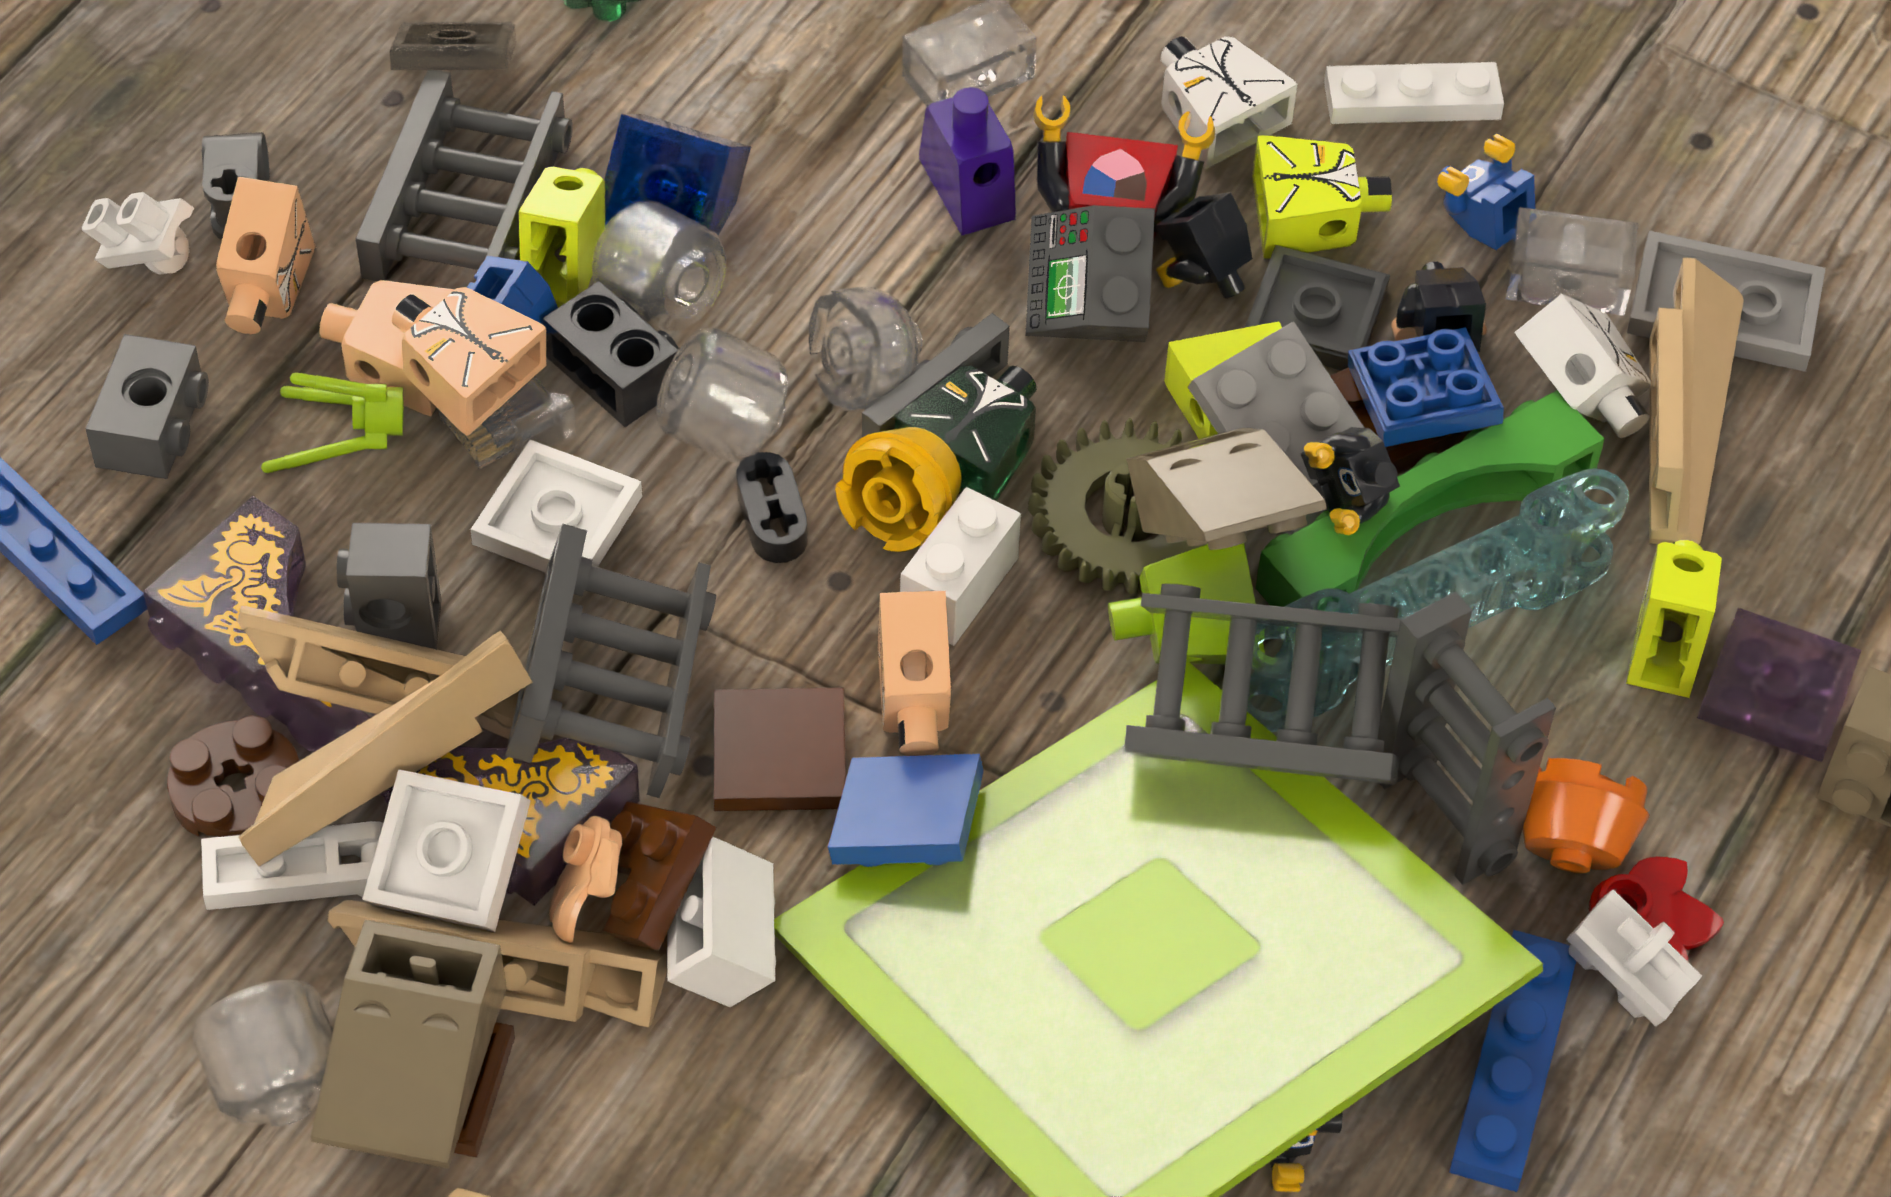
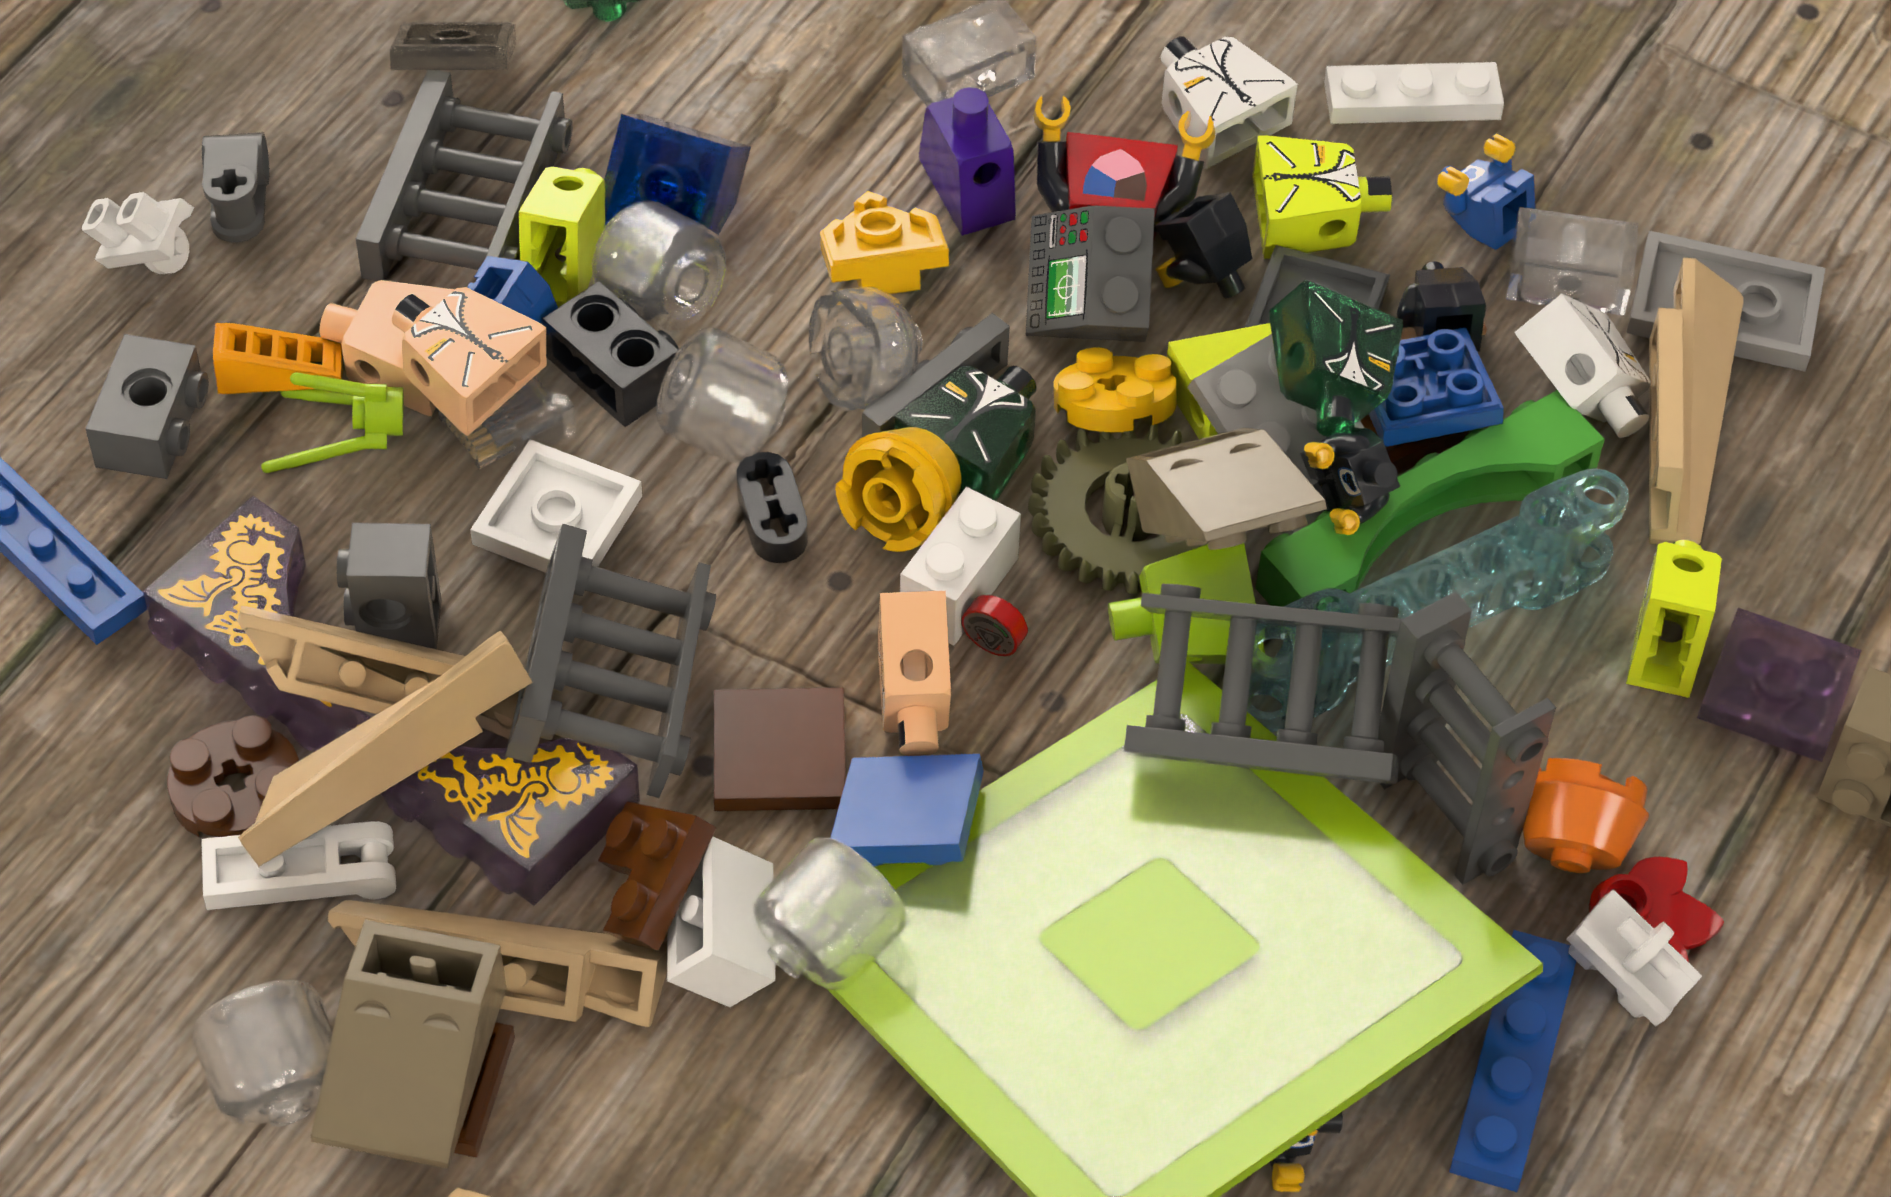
(263, 253): light nougat torso -> none
(264, 359): none -> light orange slope
(446, 850): white plate -> none
(591, 869): light nougat plate -> none
(829, 914): none -> clear head
(883, 246): none -> yellow plate
(994, 625): none -> tile
(1112, 391): none -> yellow plate
(1333, 354): none -> clear green torso

